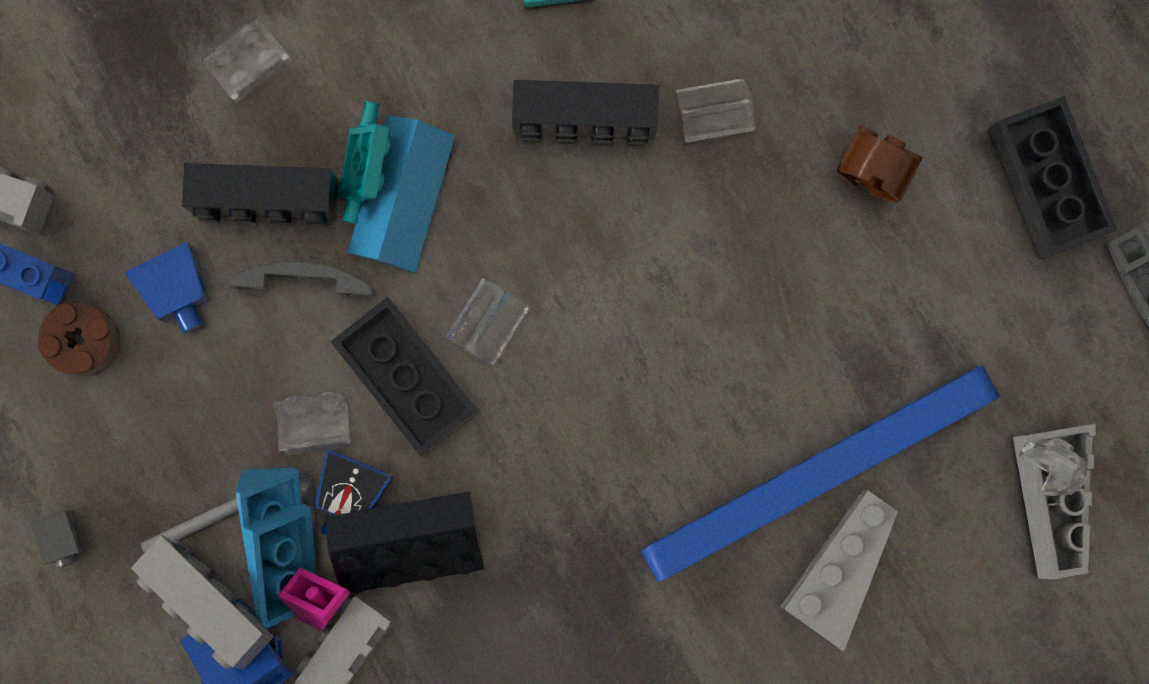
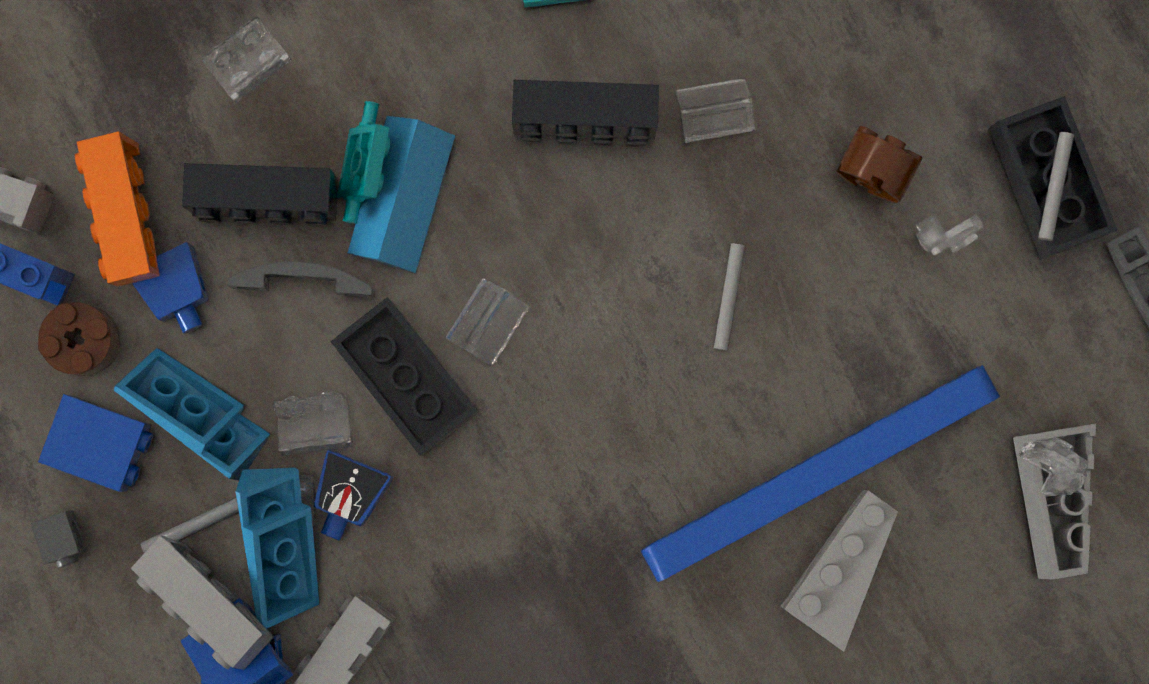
(96, 444): none -> blue panel
(117, 208): none -> orange wedge
(194, 412): none -> dark azure slope
(313, 598): dark pink slope -> none
(404, 543): black brick -> none
(729, 297): none -> light grey bar
(934, 238): none -> clear bracket
(1056, 186): none -> light grey bar

